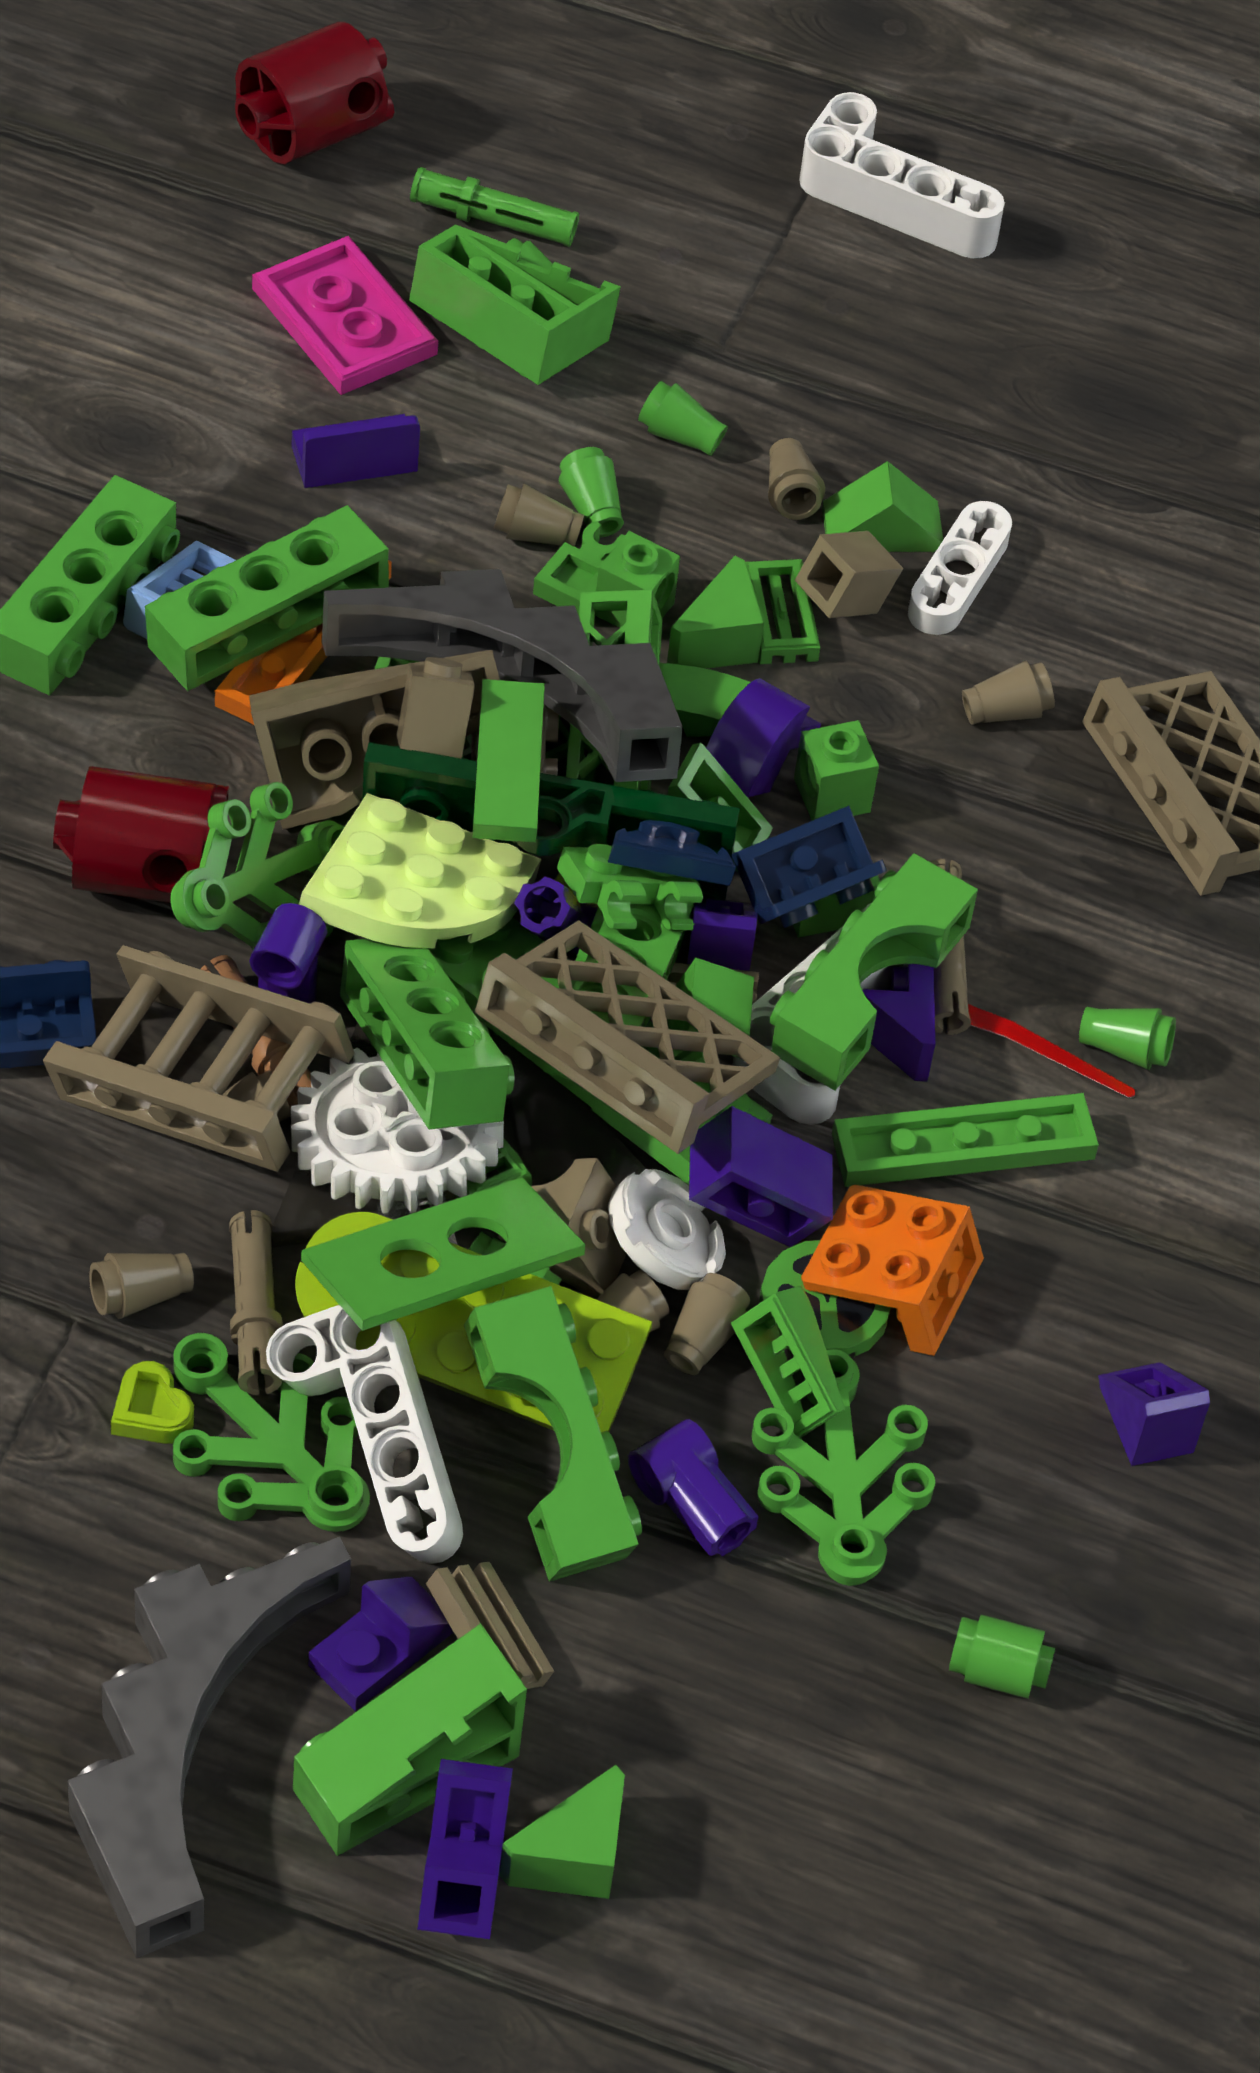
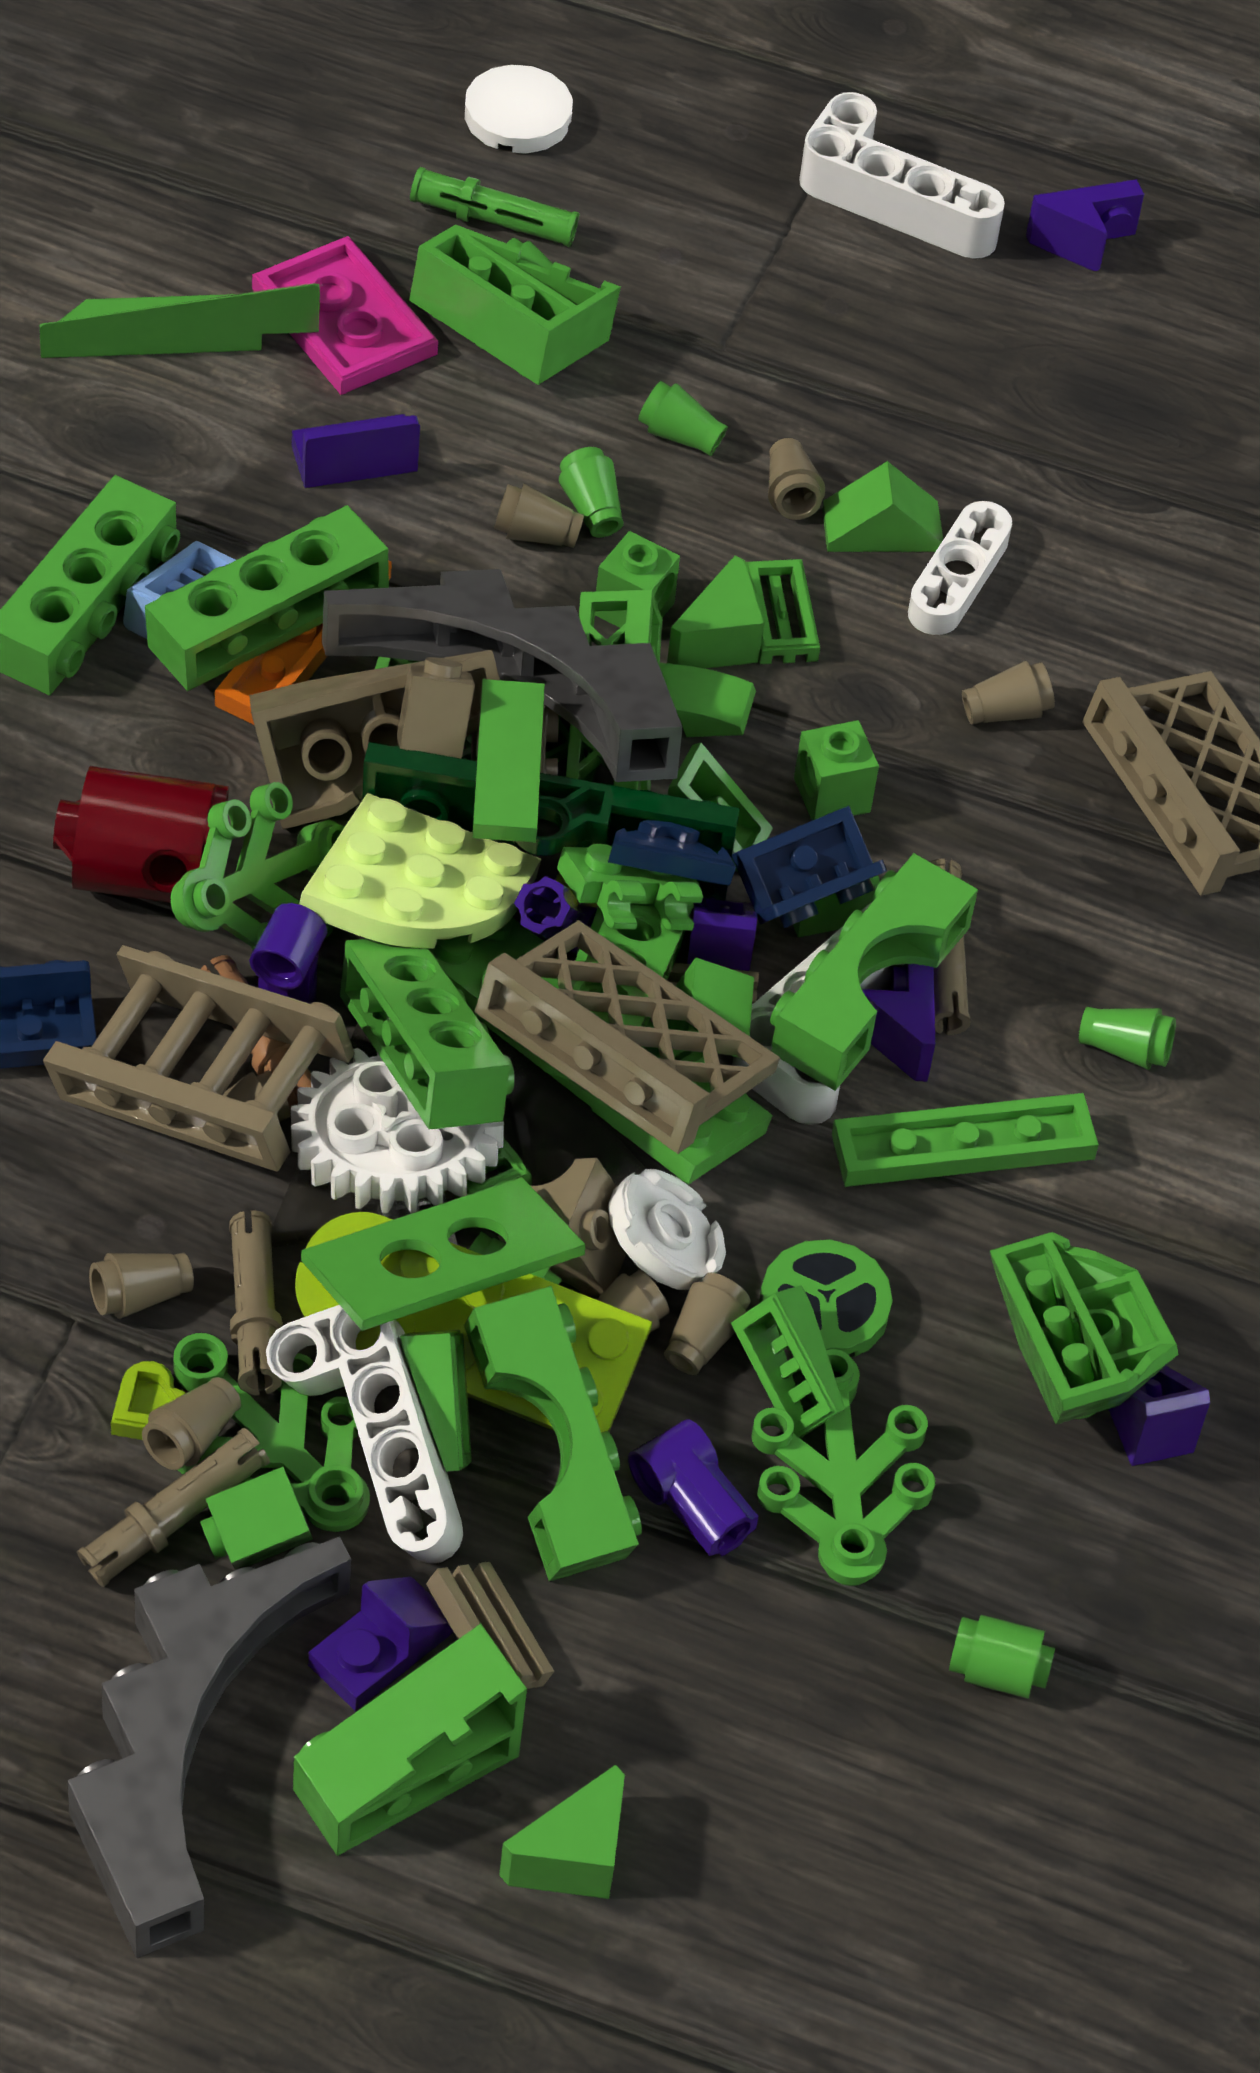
(151, 1523): none -> dark tan pin
(181, 323): none -> bright green wedge
(189, 1424): none -> dark tan cone
(255, 1520): none -> bright green brick
(312, 92): dark red cylinder -> none
(439, 1377): none -> bright green slope
(465, 1849): dark purple brick -> none
(518, 108): none -> white tile
(573, 569): bright green plate -> none
(758, 735): dark purple brick -> none
(761, 1177): dark purple brick -> none
(848, 574): dark tan brick -> none
(899, 1256): orange bracket -> none
(1015, 1032): red sticker -> none
(1081, 219): none -> dark purple slope
(1081, 1324): none -> bright green wedge

